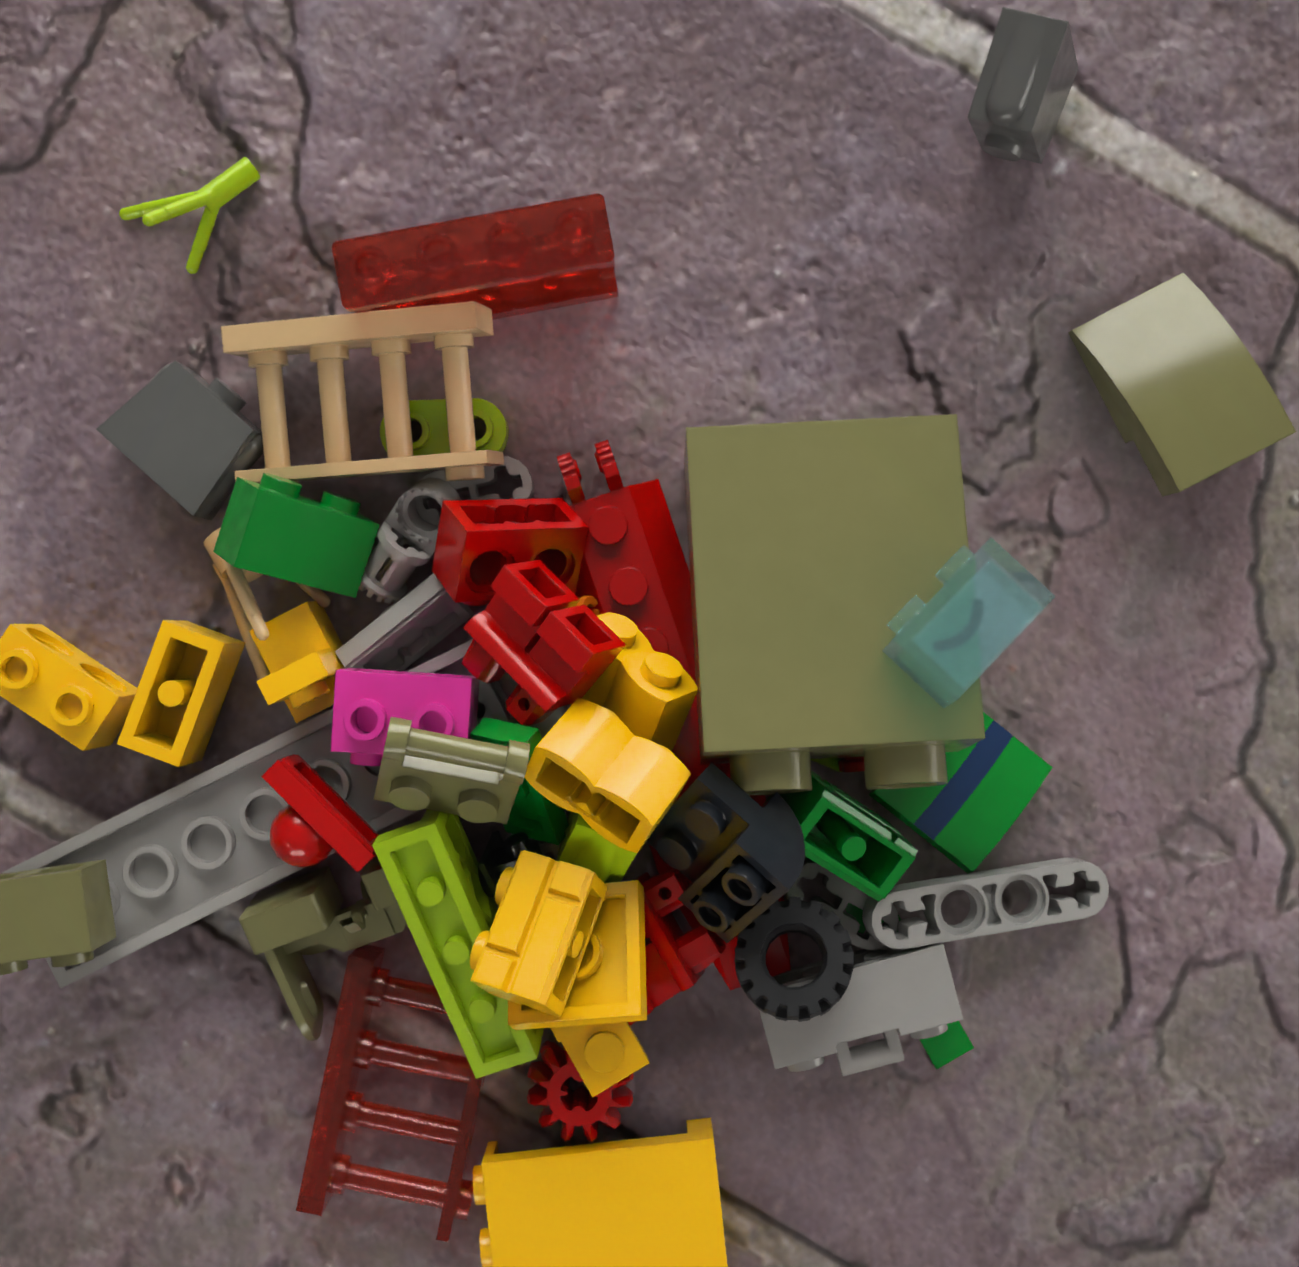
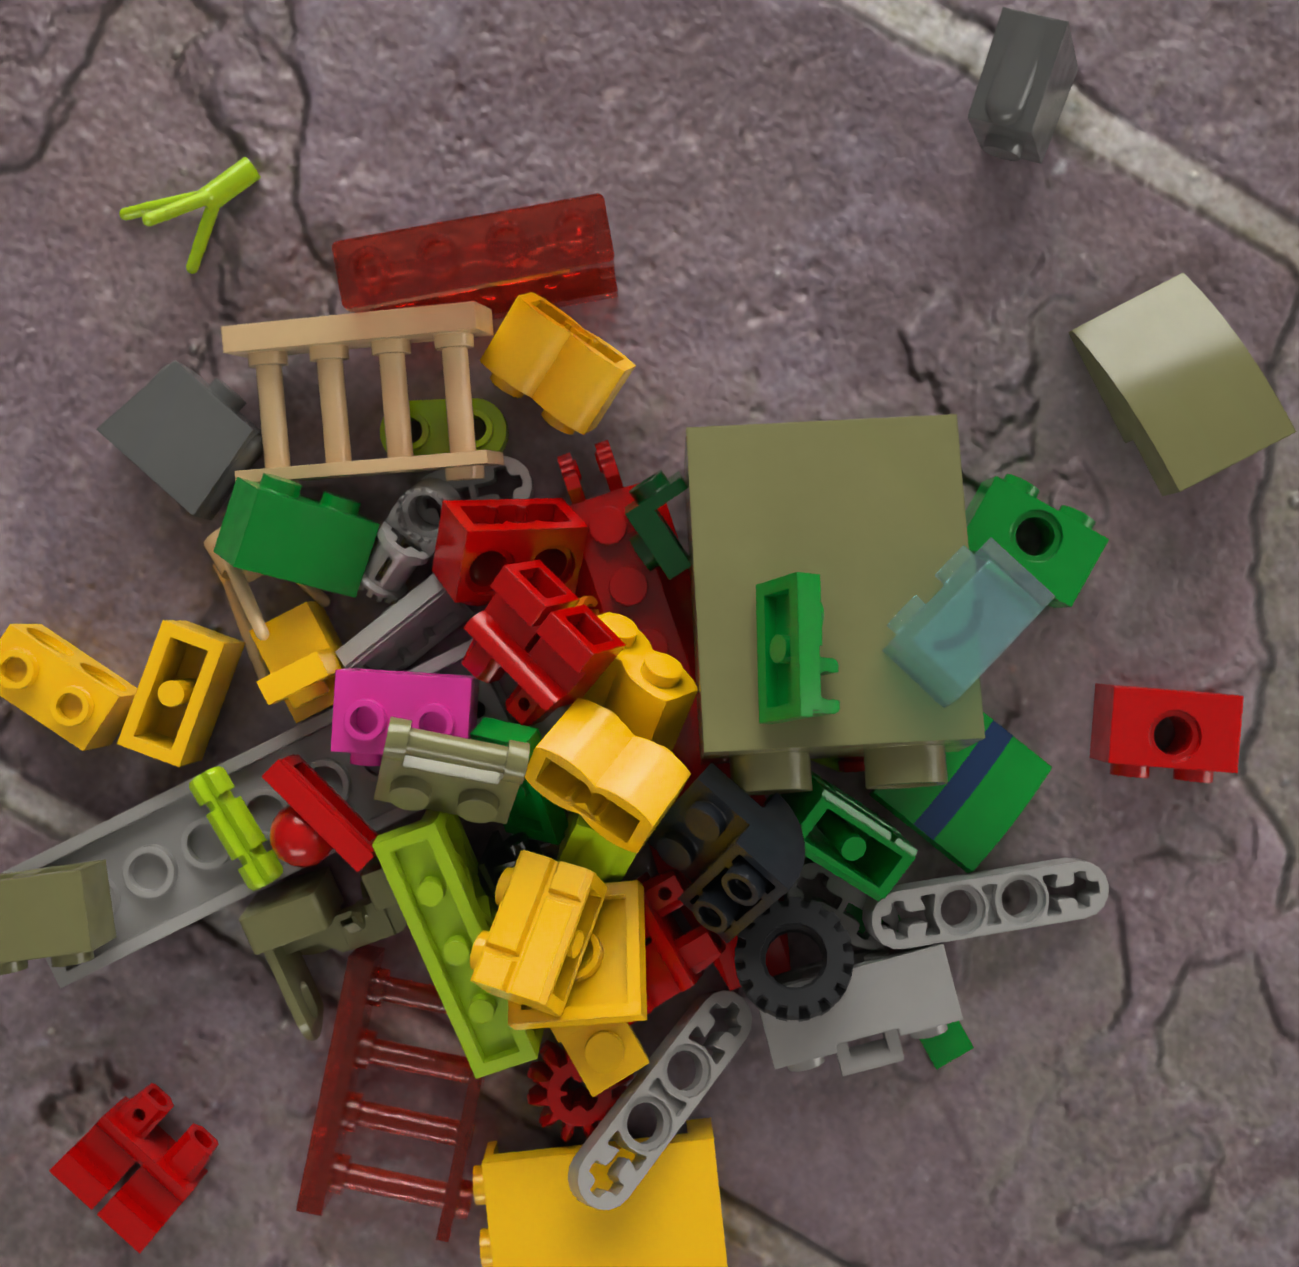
(166, 1170): none -> red hips
(236, 828): none -> lime axle
(555, 364): none -> yellow brick
(654, 538): none -> dark green bracket
(668, 1102): none -> light grey beam
(789, 649): none -> green plate
(1067, 539): none -> green brick
(1204, 726): none -> red brick

